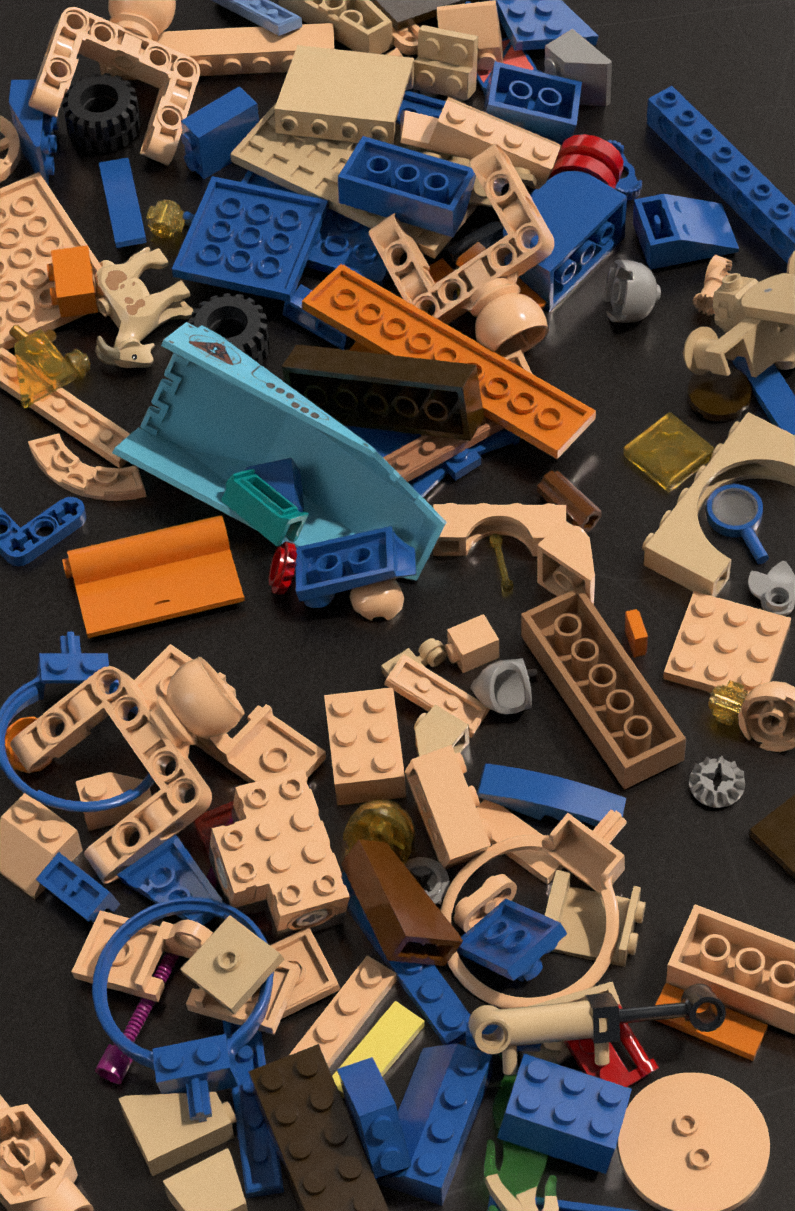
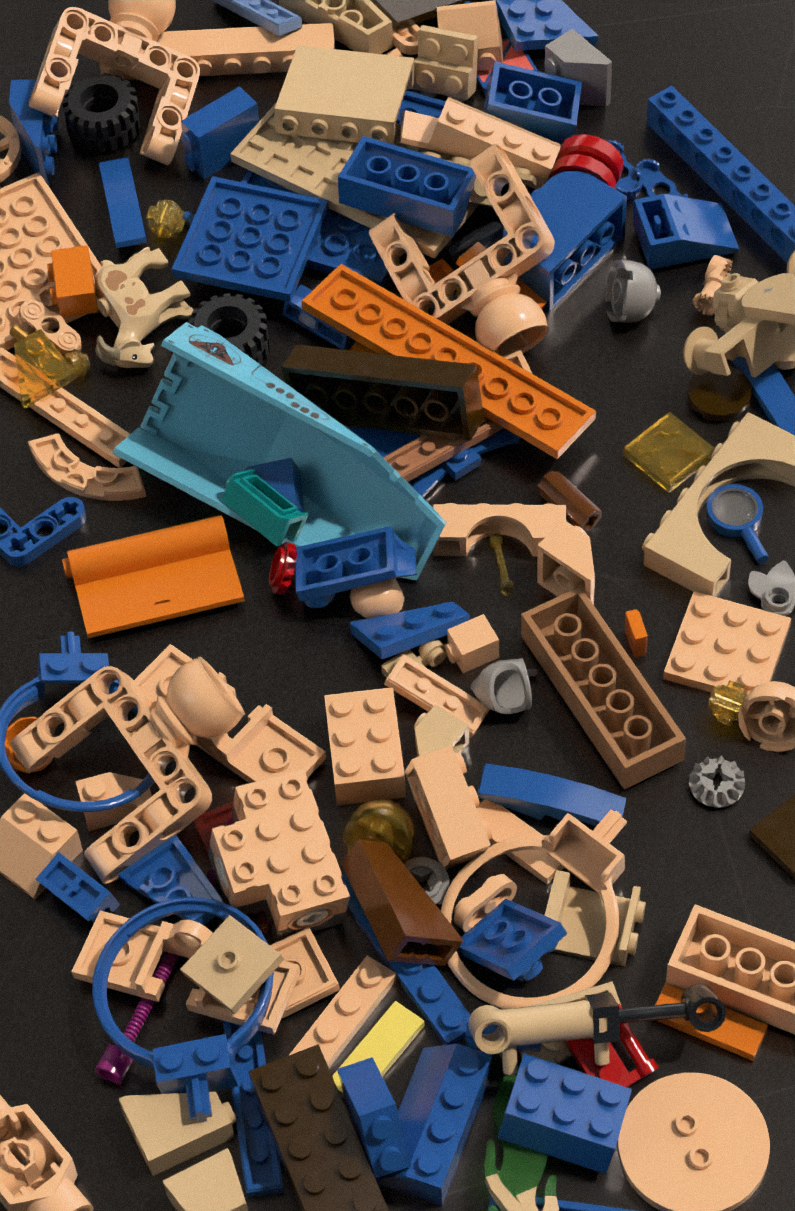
(35, 313): none -> light nougat piece
(407, 629): none -> blue wing
(649, 173): none -> blue piece

